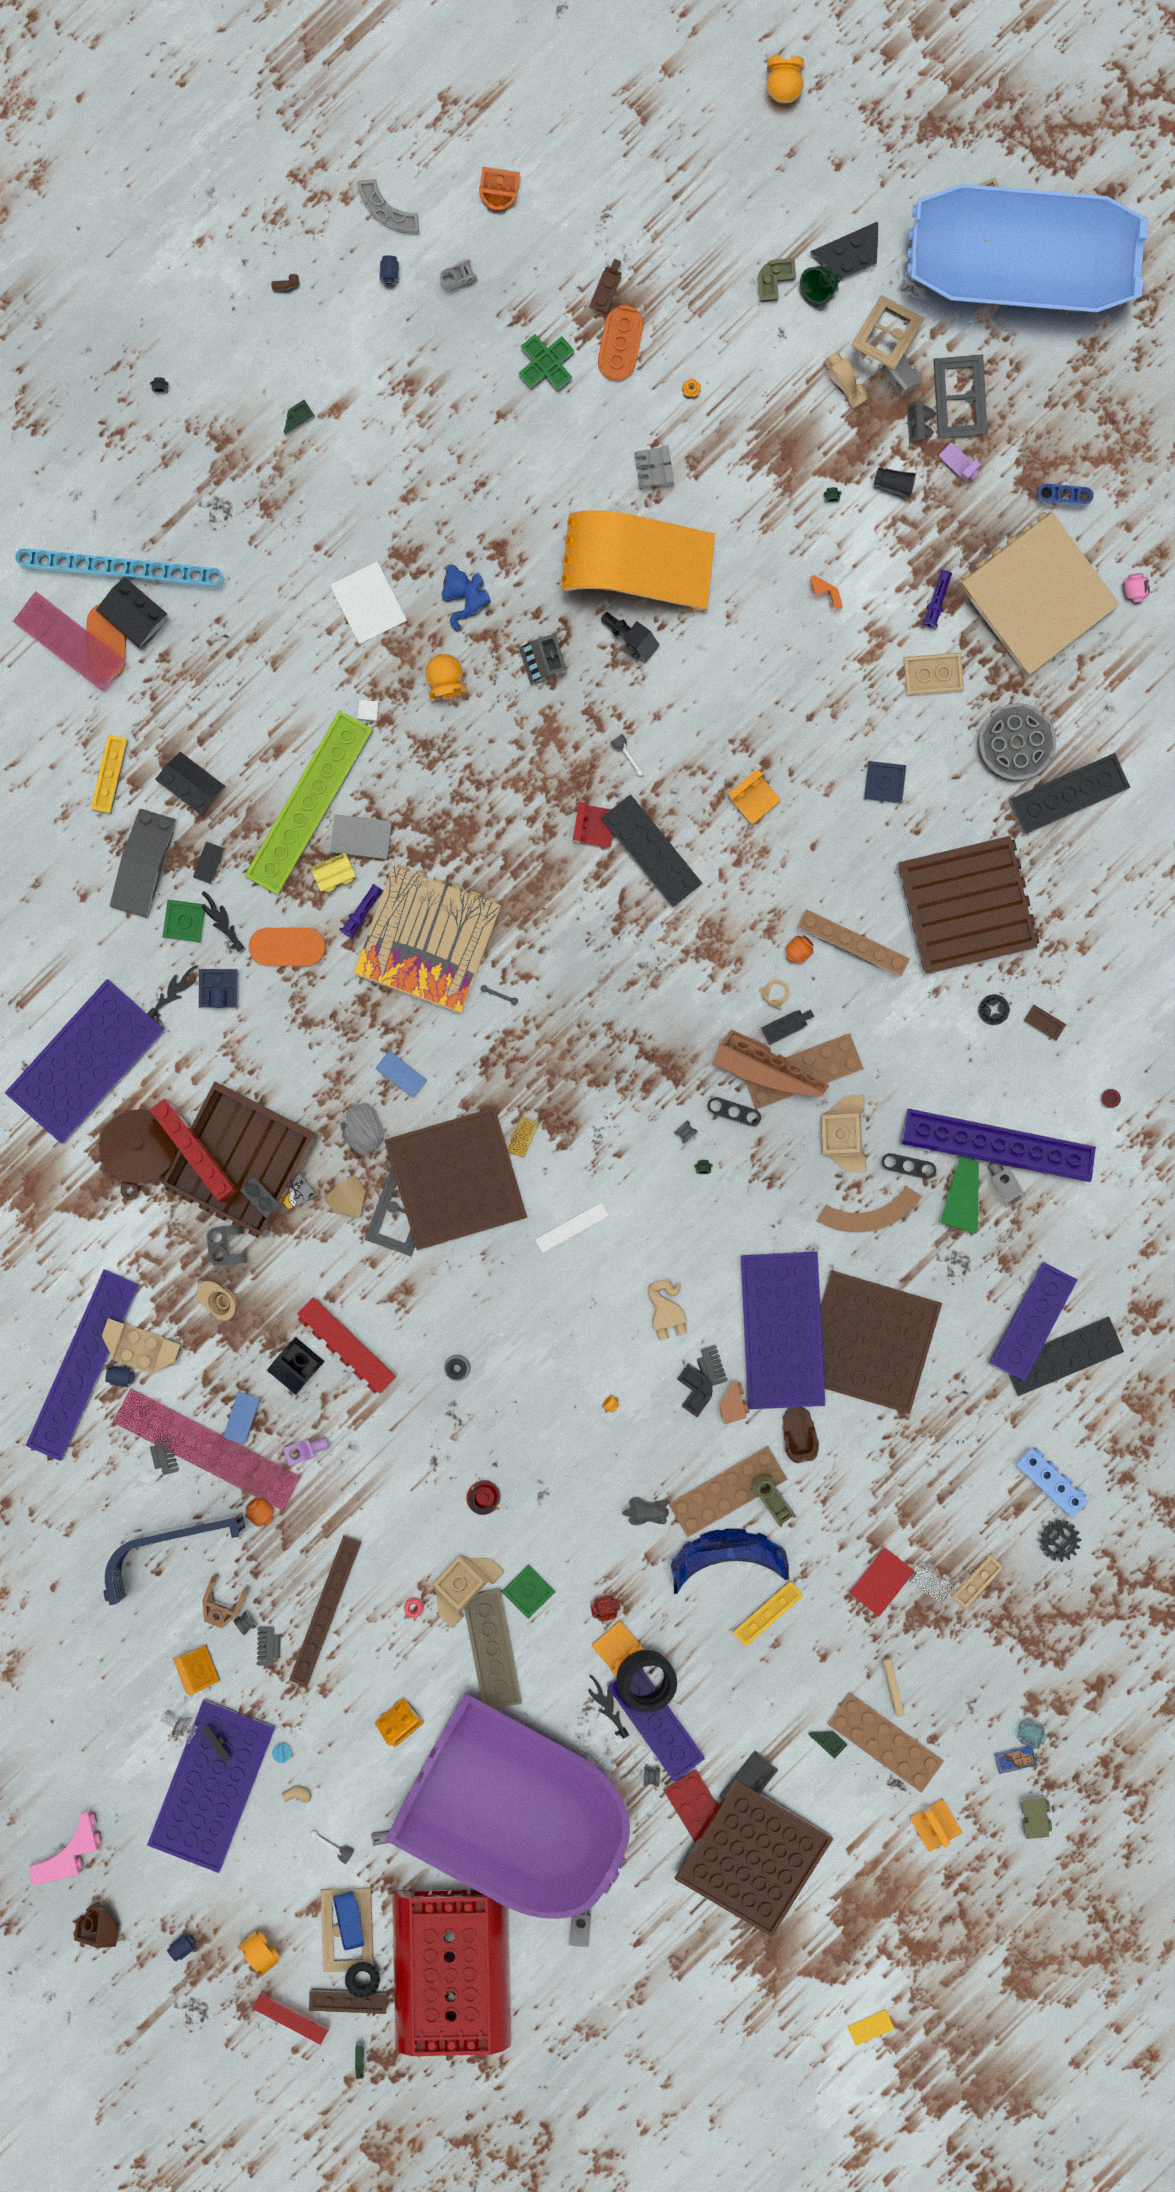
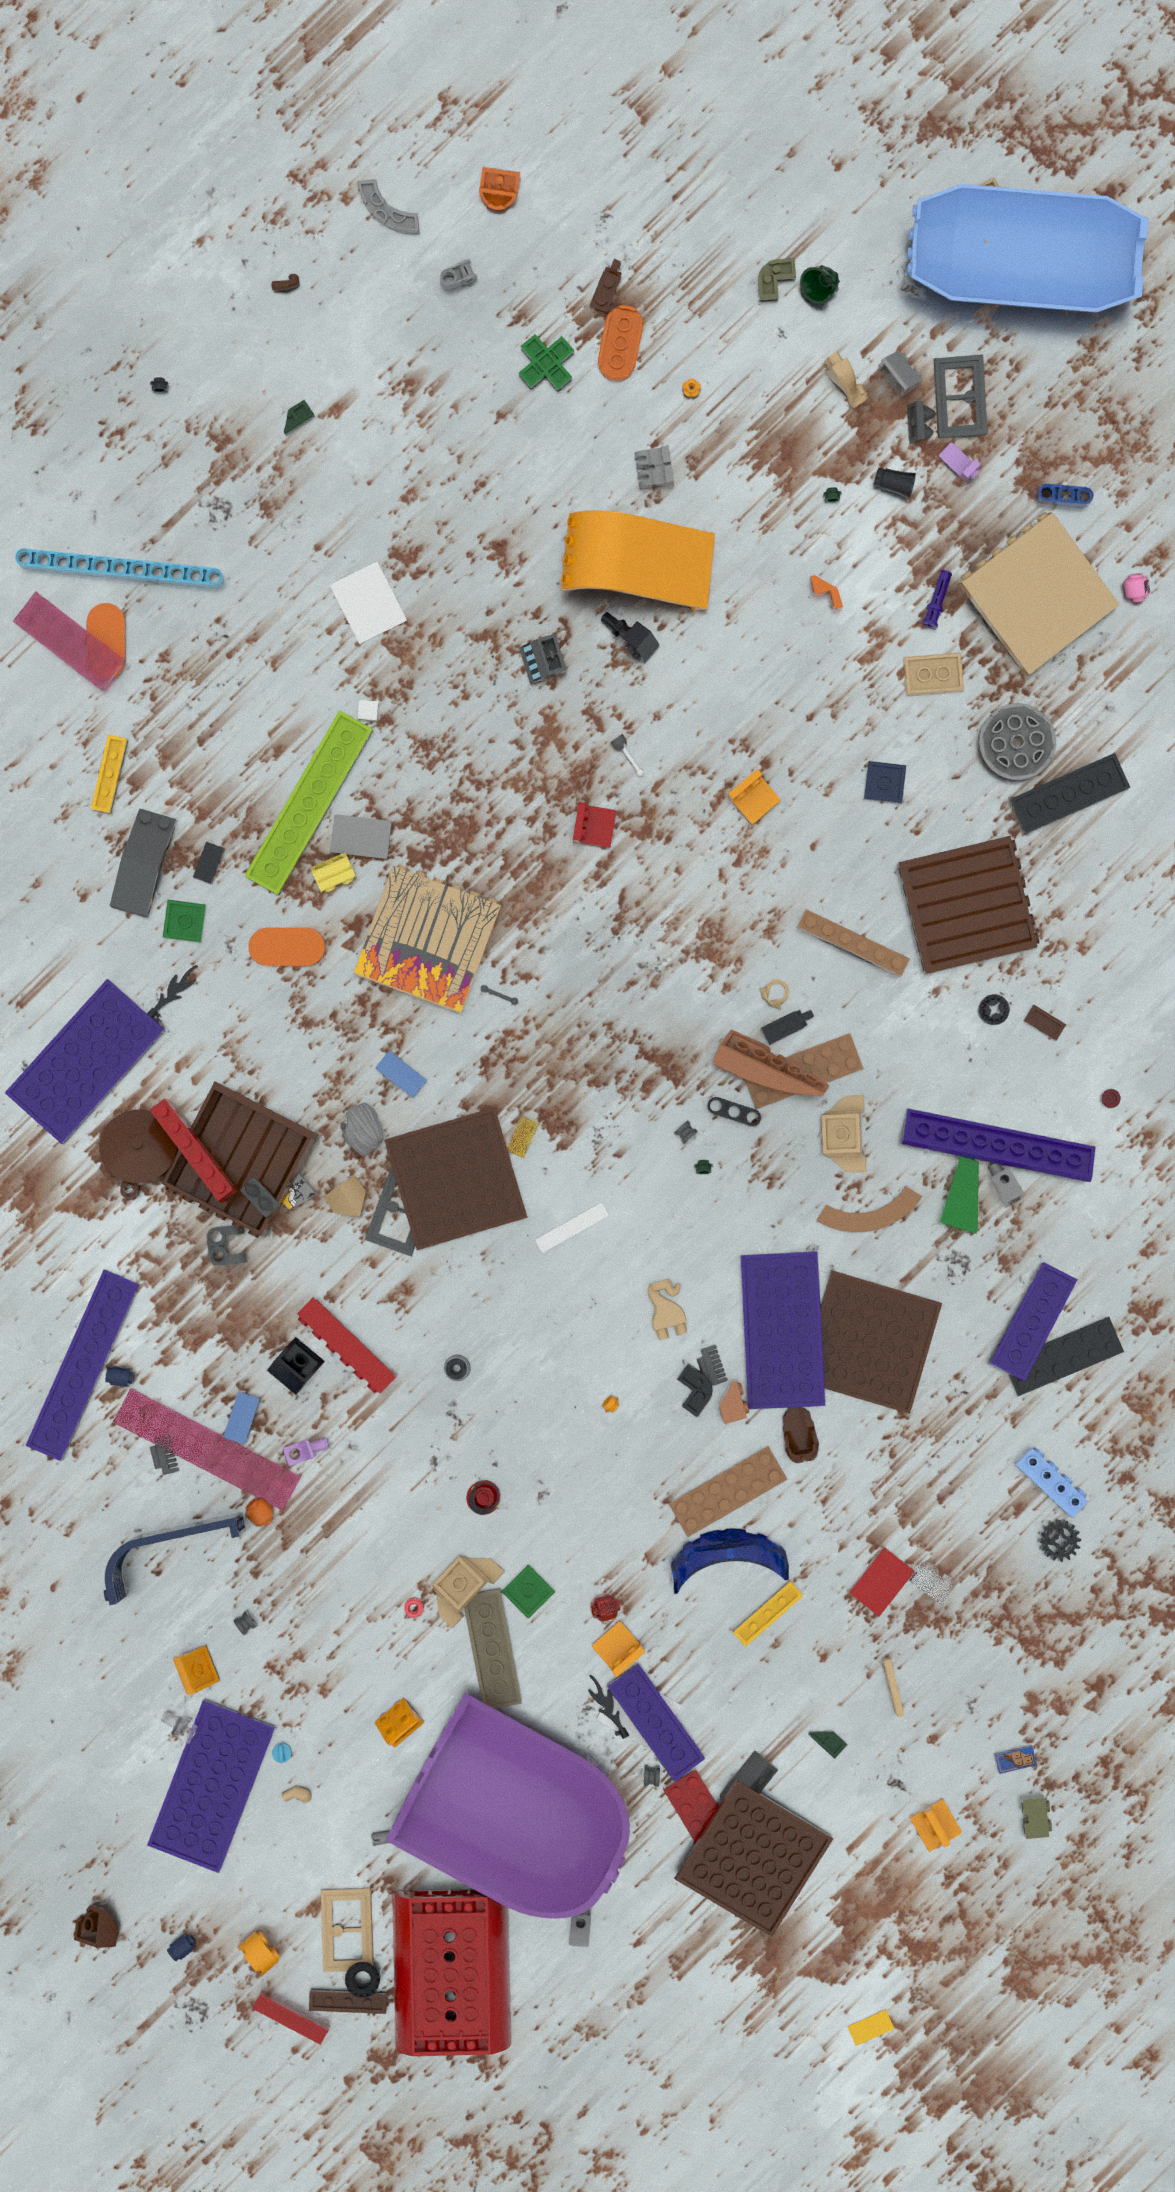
(66, 1862): bright pink arch -> none
(132, 612): black slope -> none
(138, 1347): tan piece -> none
(190, 783): black slope -> none
(211, 1607): medium nougat piece -> none
(217, 1300): tan piece -> none
(218, 988): dark blue plate -> none
(218, 1742): black plate -> none
(222, 919): black piece -> none
(272, 1645): dark grey piece -> none
(325, 1610): reddish brown plate -> none
(344, 1853): hinge -> none
(348, 1920): blue beam -> none
(356, 918): dark purple pin -> none
(359, 2060): dark green tile -> none
(389, 270): dark blue brick -> none
(444, 675): light orange tile -> none
(456, 585): blue animal -> none
(643, 1511): dark grey animal -> none
(651, 850): black plate -> none
(657, 1699): black tyre -> none
(772, 1498): olive piece -> none
(785, 79): light orange tile -> none
(799, 949): orange head -> none
(851, 252): black wing -> none
(885, 1742): medium nougat plate -> none
(904, 338): tan door -> none
(917, 1166): black beam -> none
(977, 1581): tan tile -> none
(1031, 1734): clear light blue head -> none

